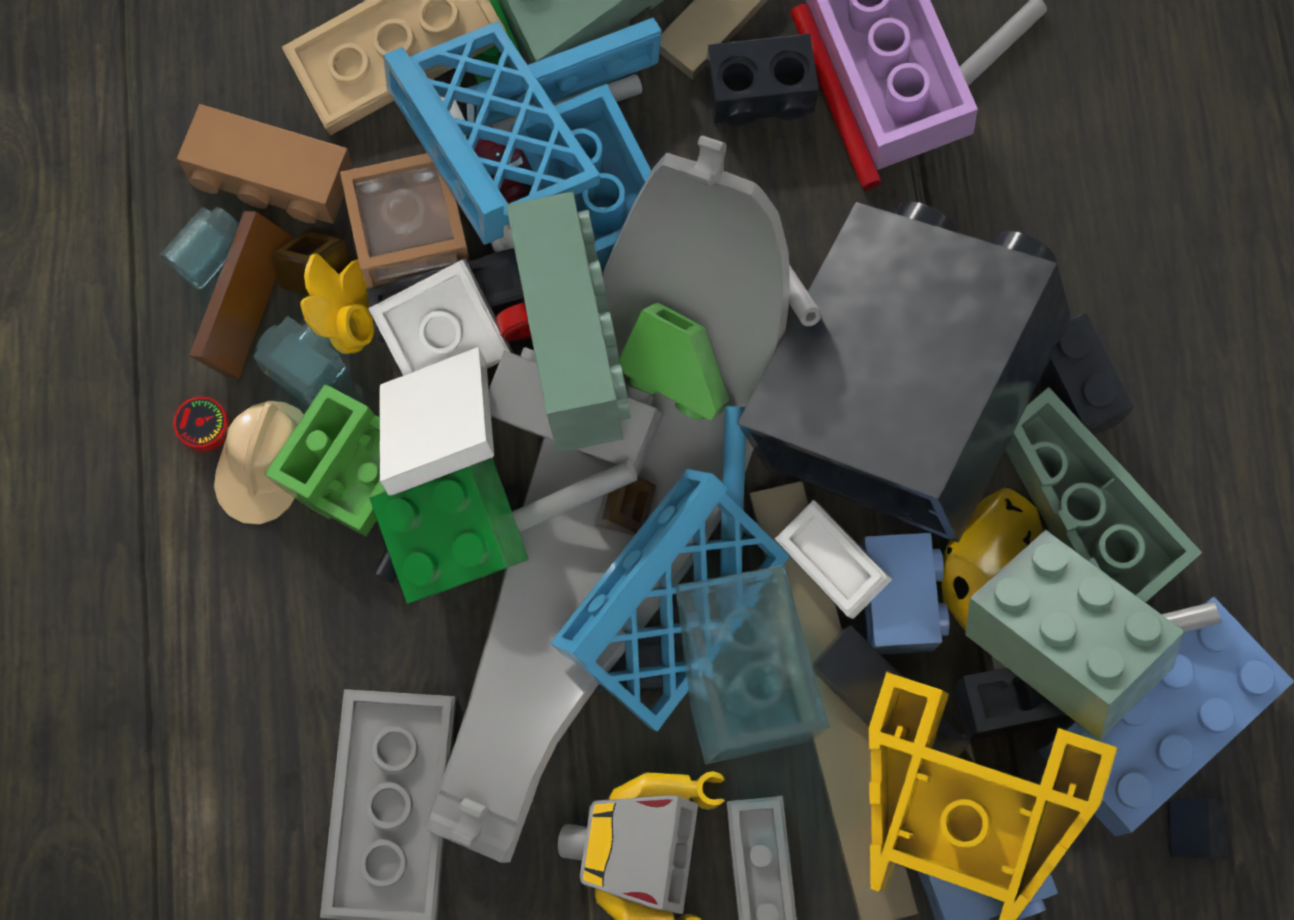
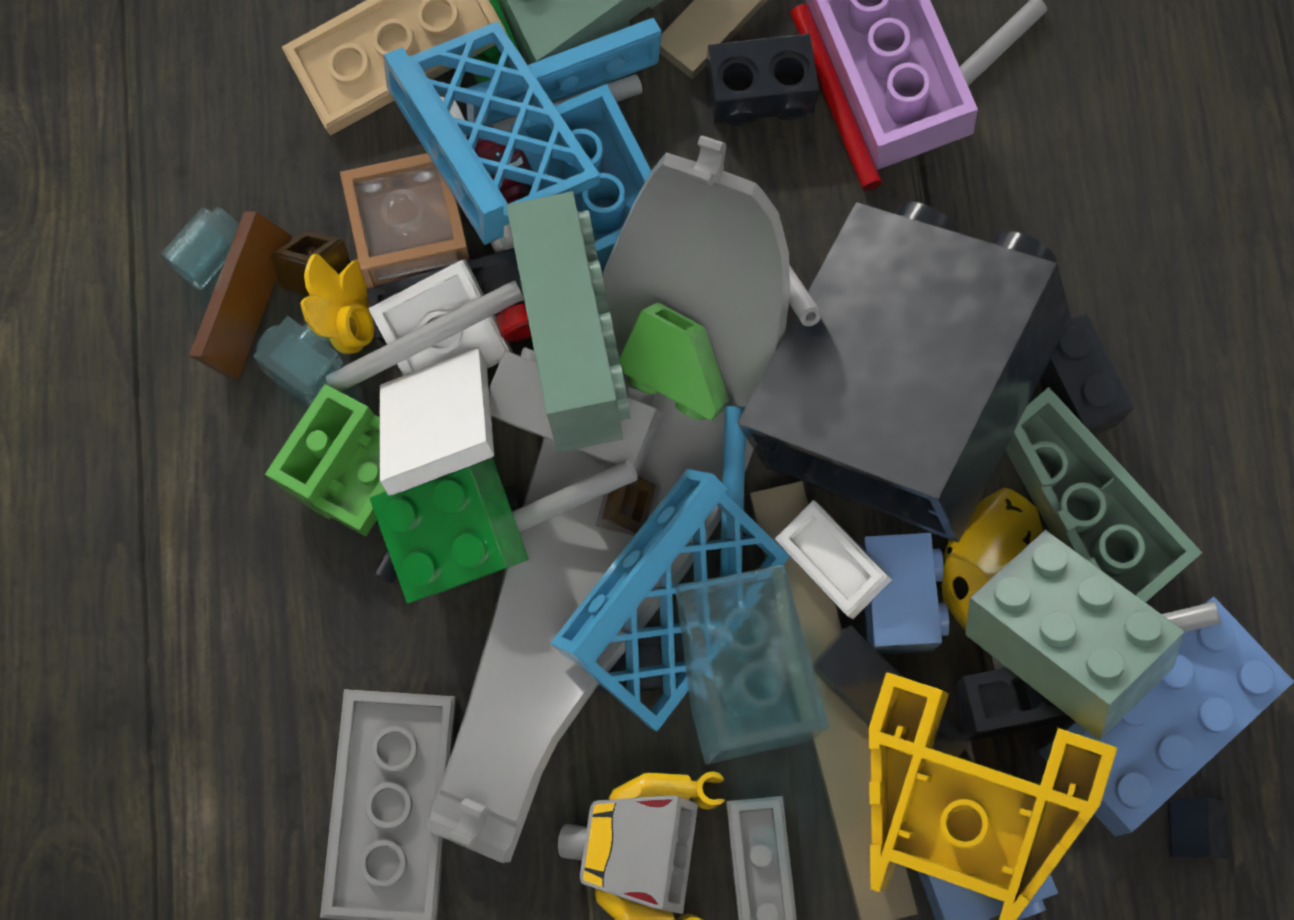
(201, 424): tile -> none
(246, 456): tan piece -> none
(264, 165): medium nougat brick -> none
(426, 336): none -> light grey bar

